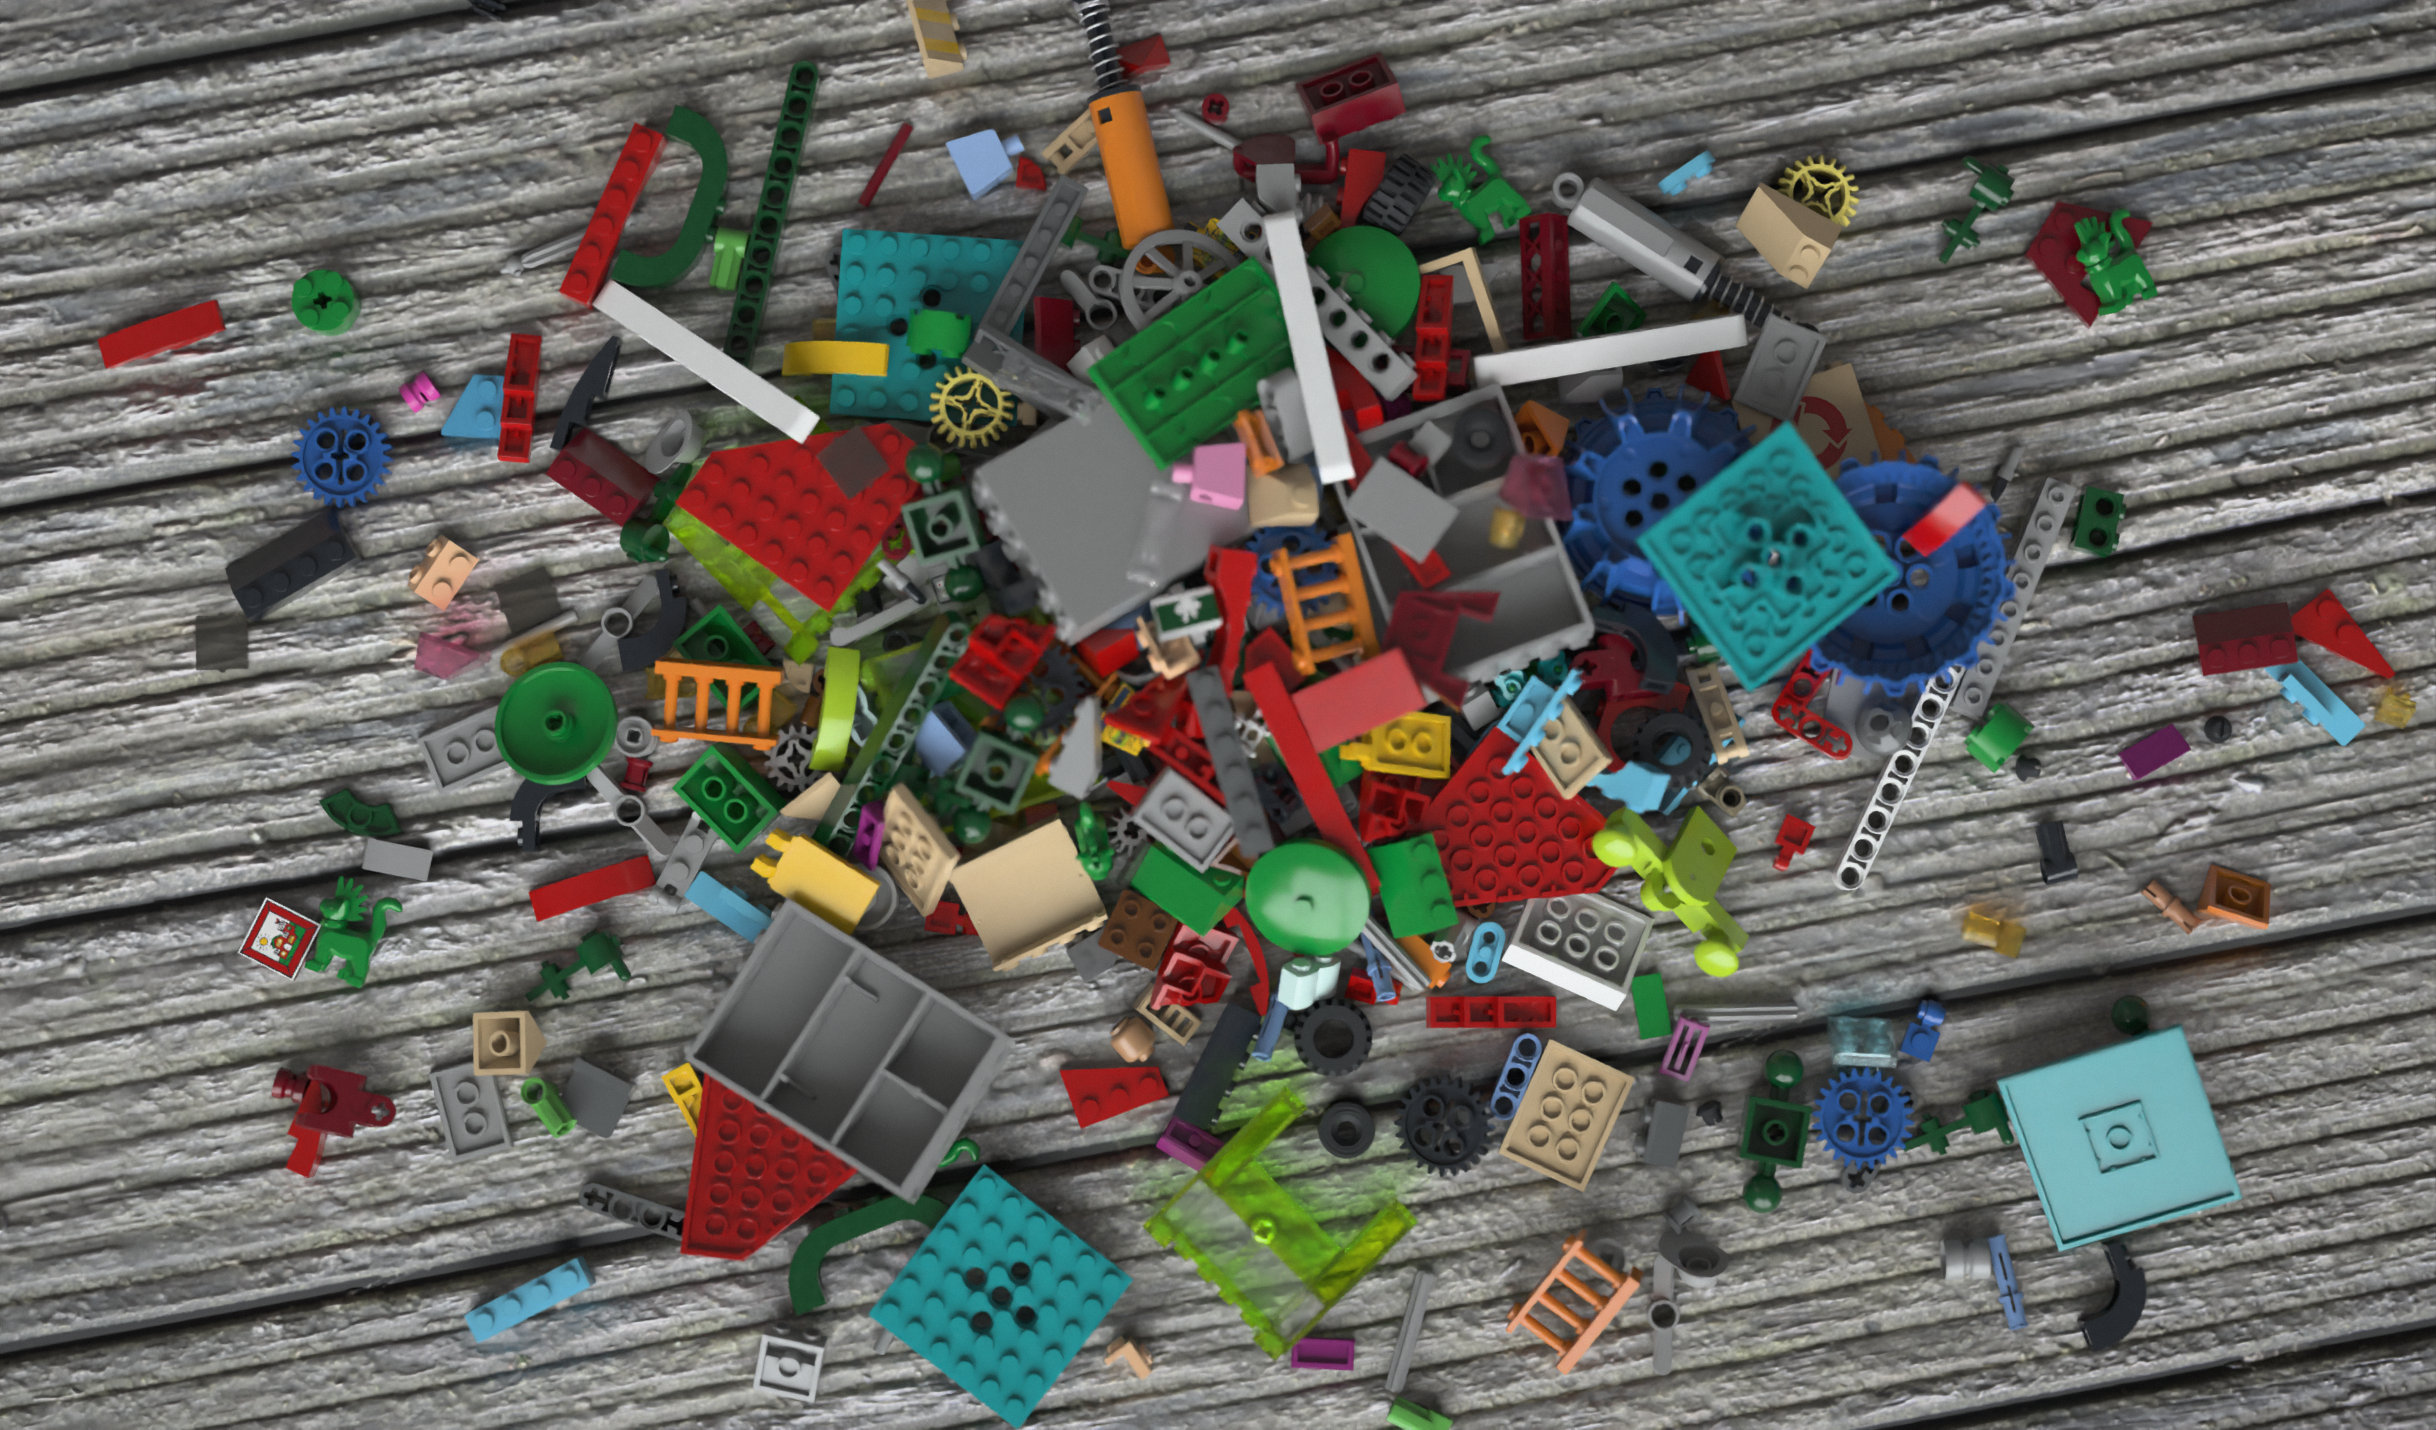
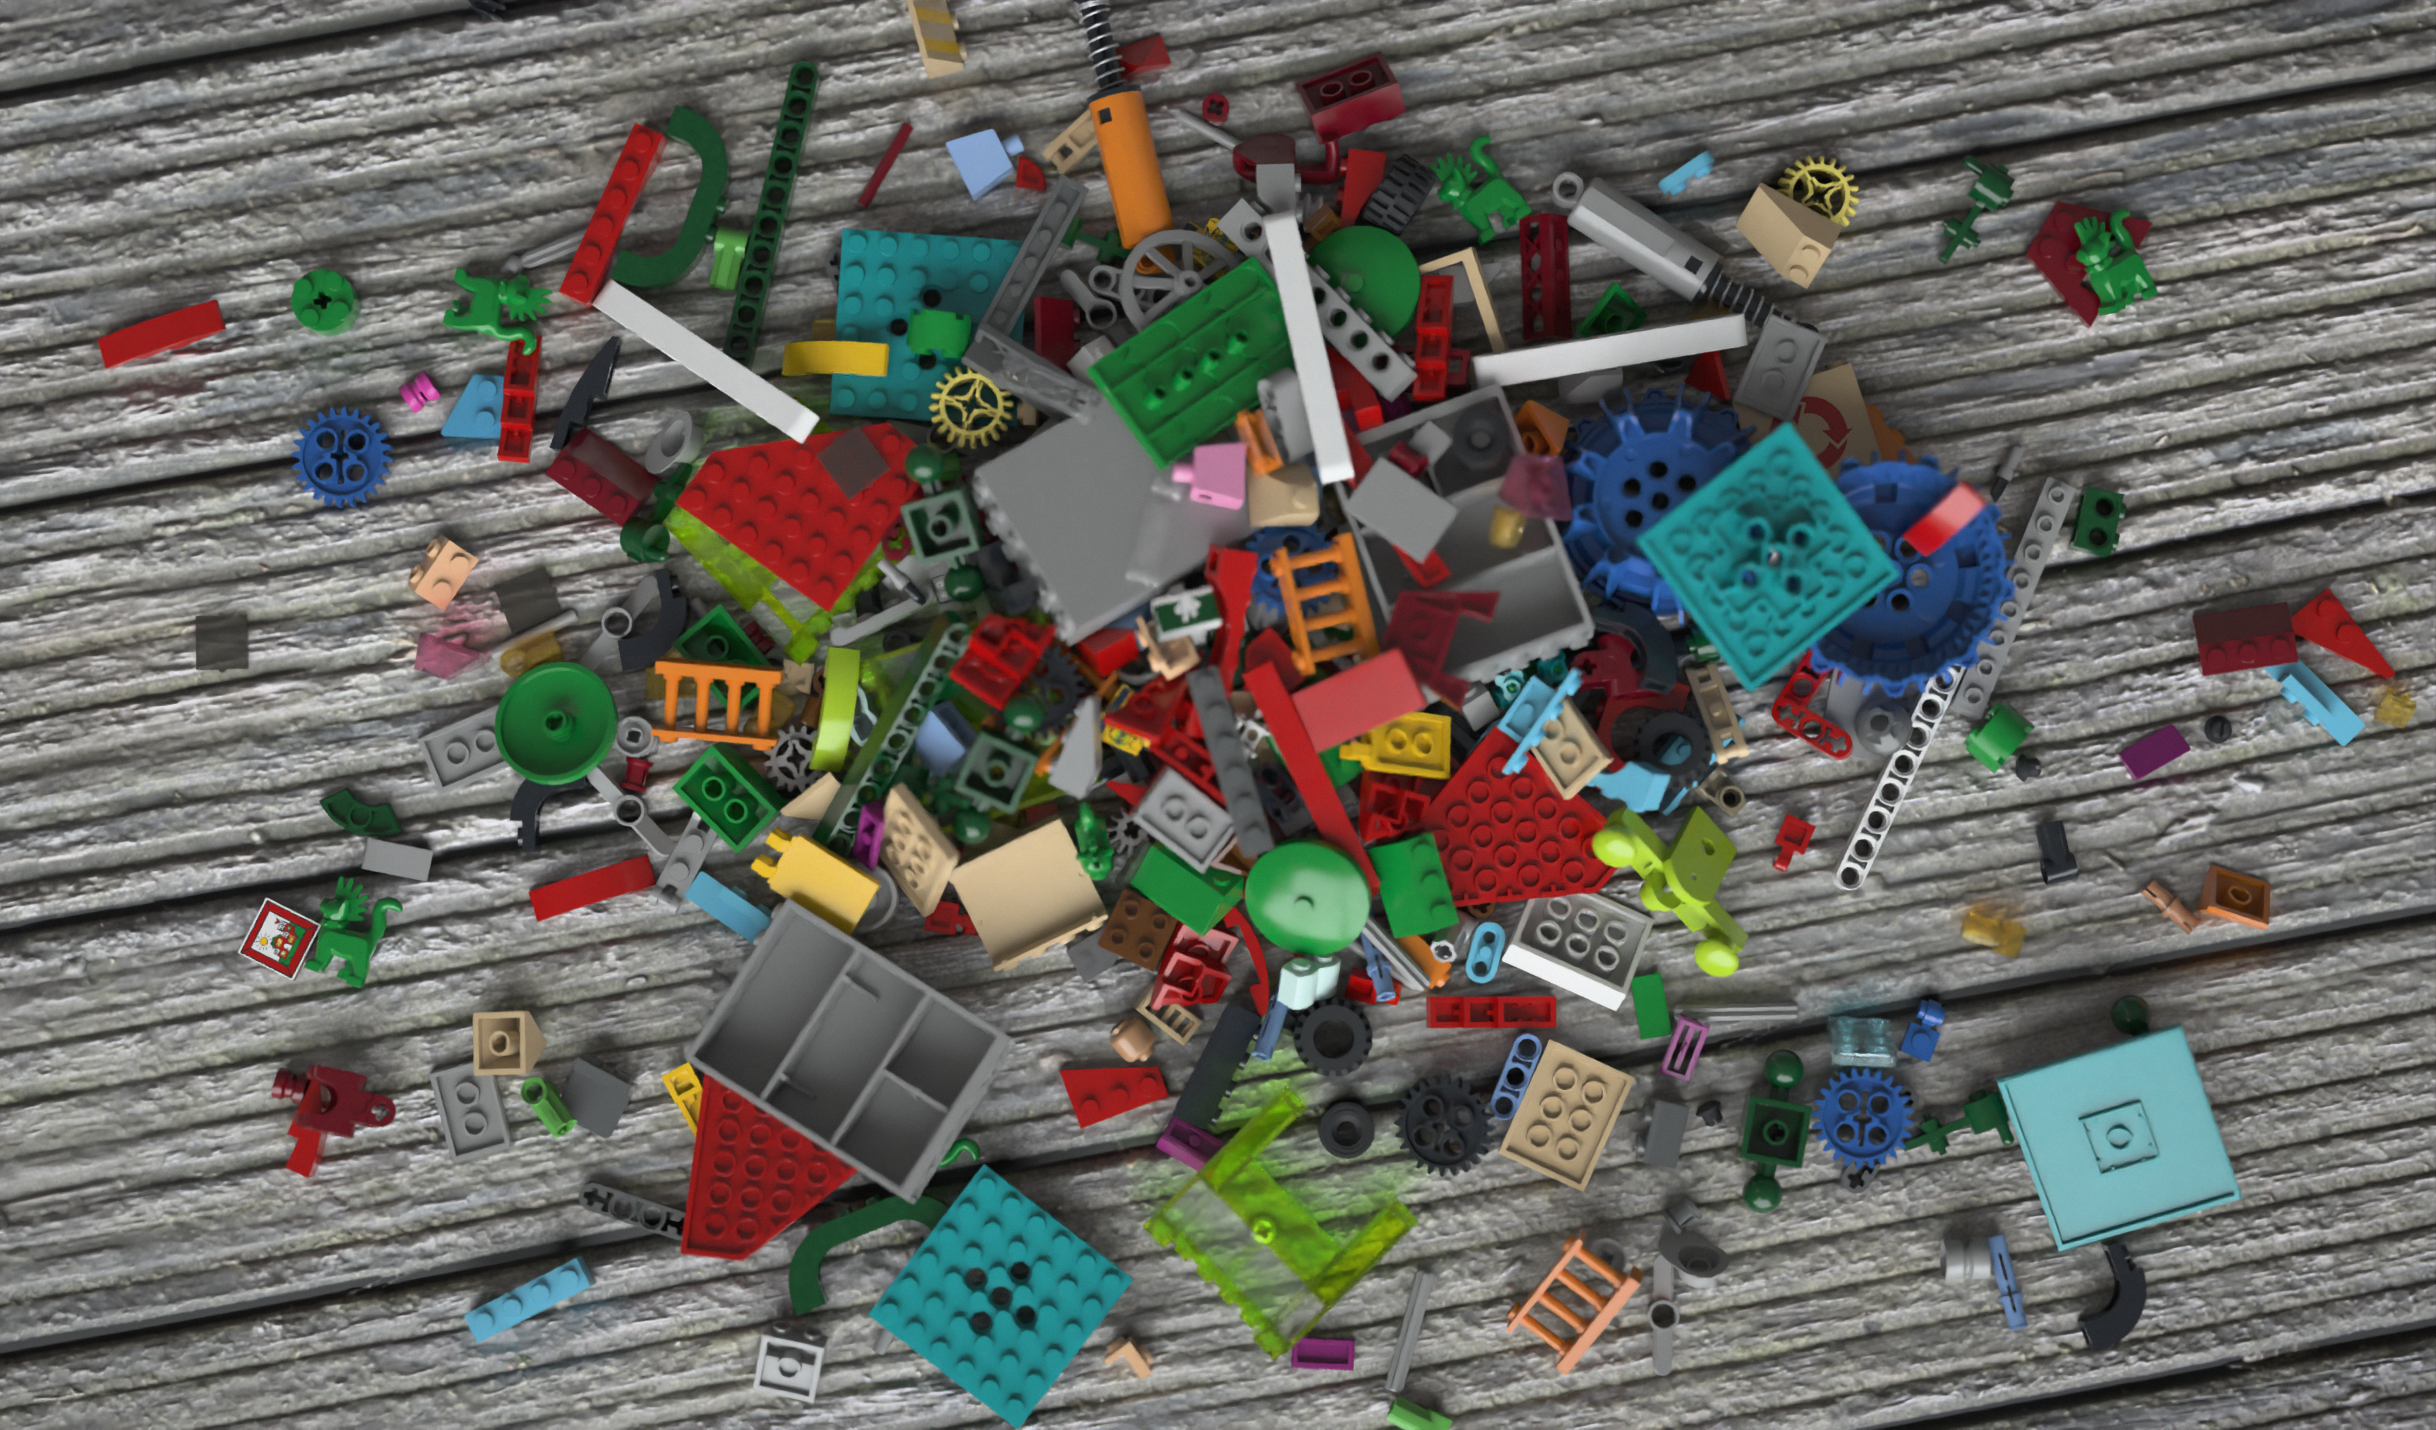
(292, 565): black slope -> none
(487, 306): none -> green animal
(595, 953): dark green piece -> none

